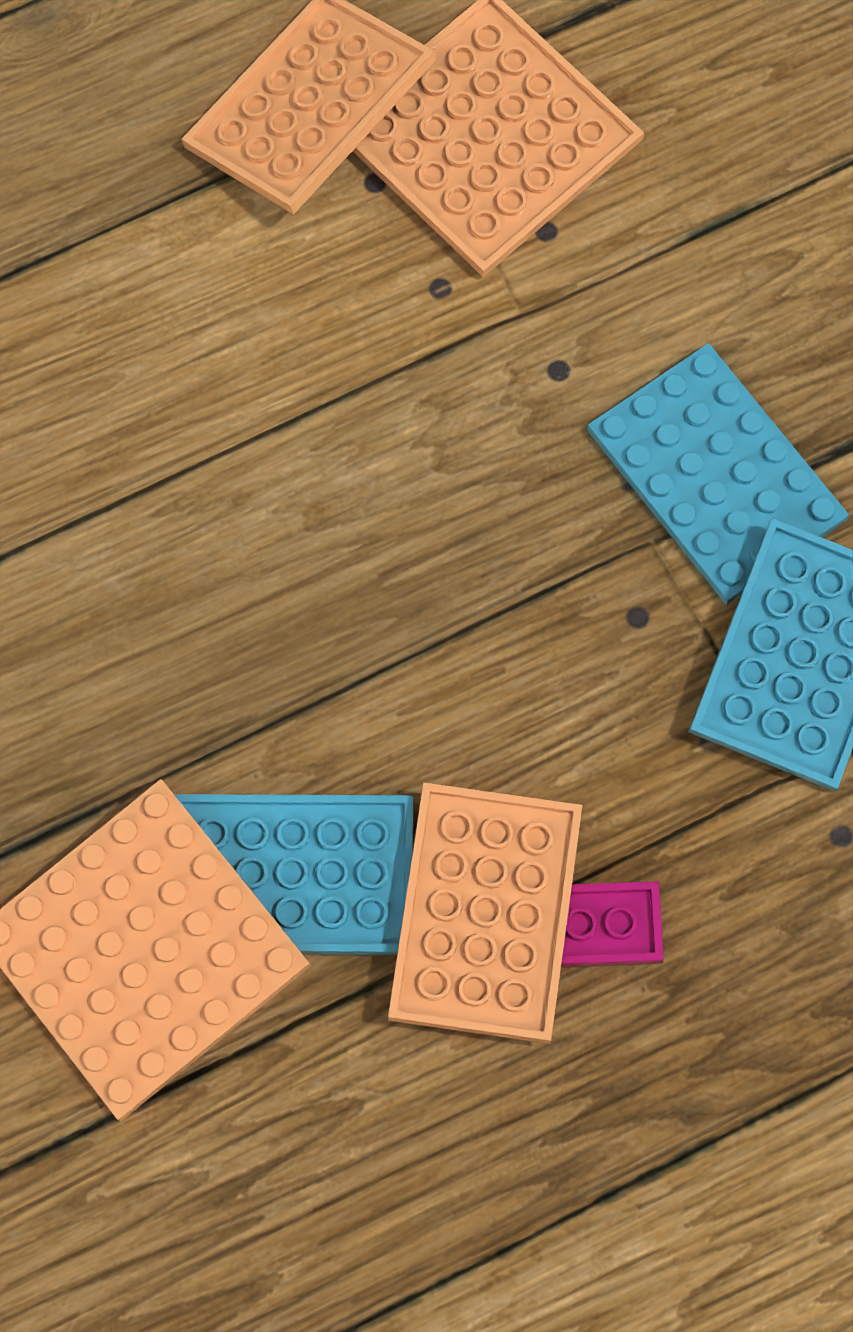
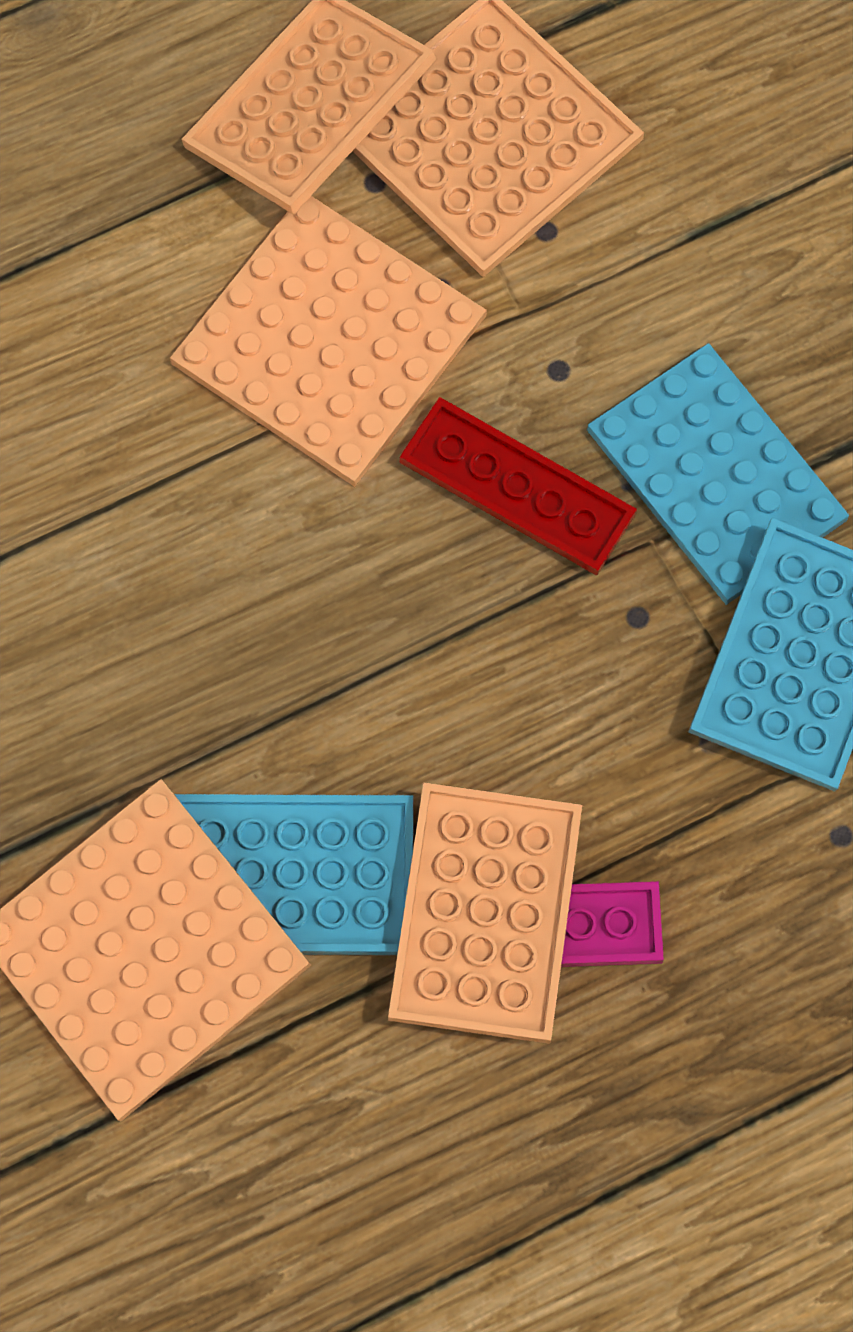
(328, 338): none -> light nougat plate
(518, 486): none -> red plate

